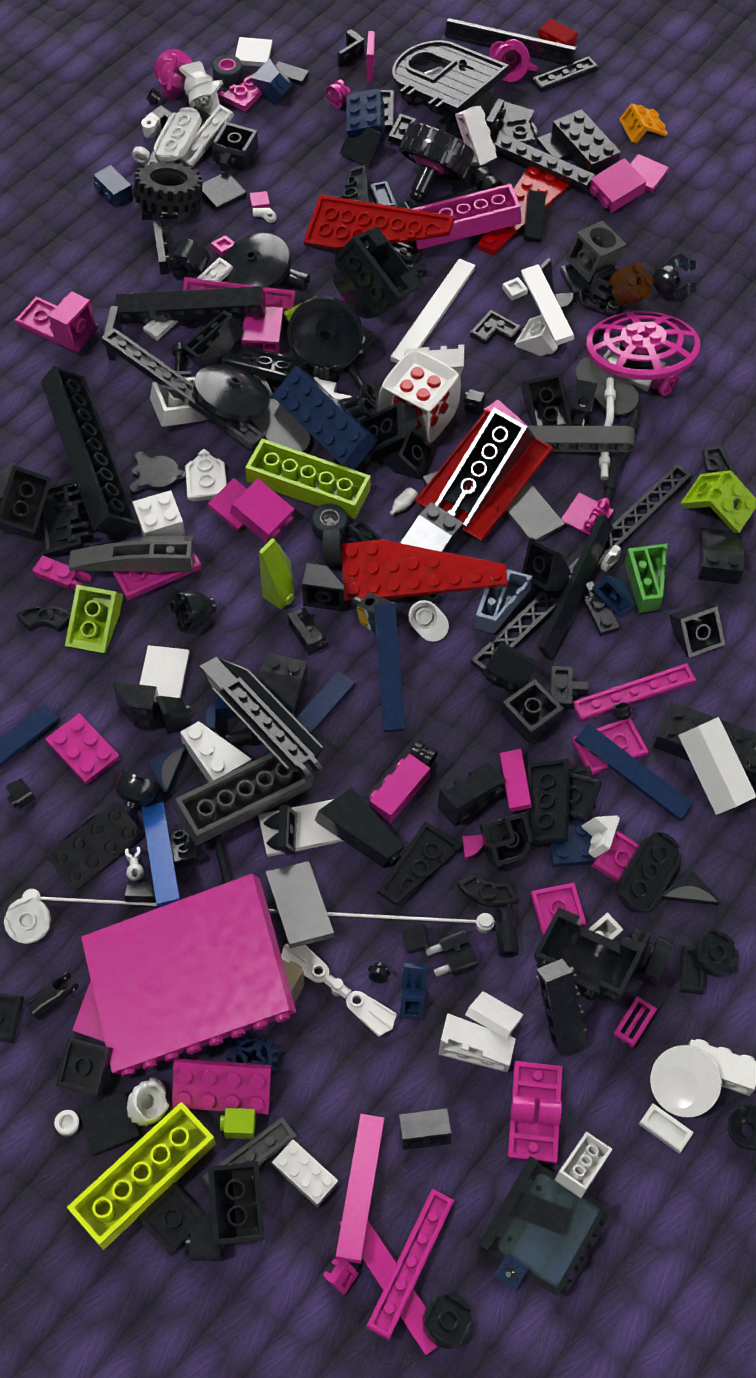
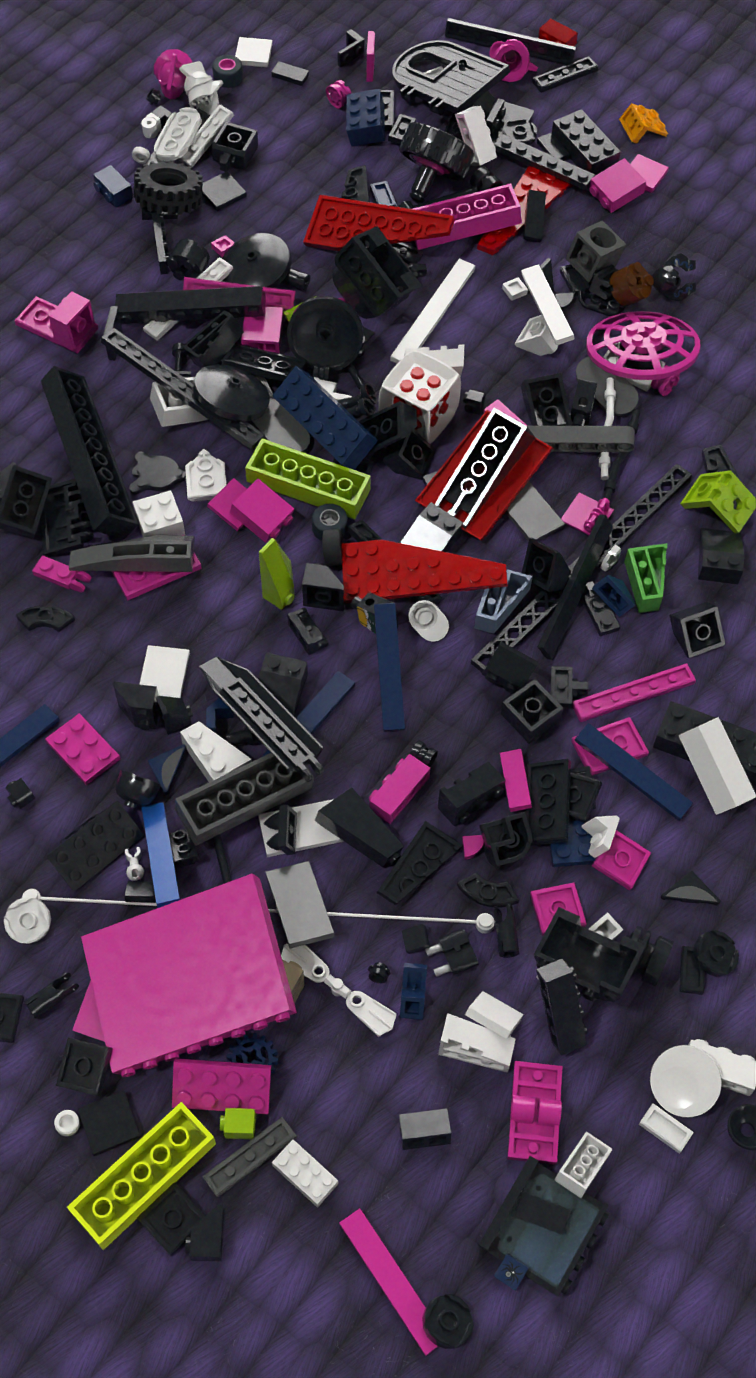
(93, 618): lime slope -> none
(147, 1102): white hair -> none
(192, 609): black piece -> none
(236, 1203): black slope -> none
(242, 95): dark pink wing -> none
(259, 200): tile -> none
(265, 213): white arm -> none
(271, 81): dark blue slope -> none
(341, 1276): dark pink tile -> none
(360, 1189): tile -> none
(362, 148): black tile -> none
(404, 500): white piece -> none
(409, 1265): dark pink tile -> none
(493, 324): black tile -> none
(622, 710): black plate -> none
(625, 1037): dark pink tile -> none
(648, 872): black tile -> none

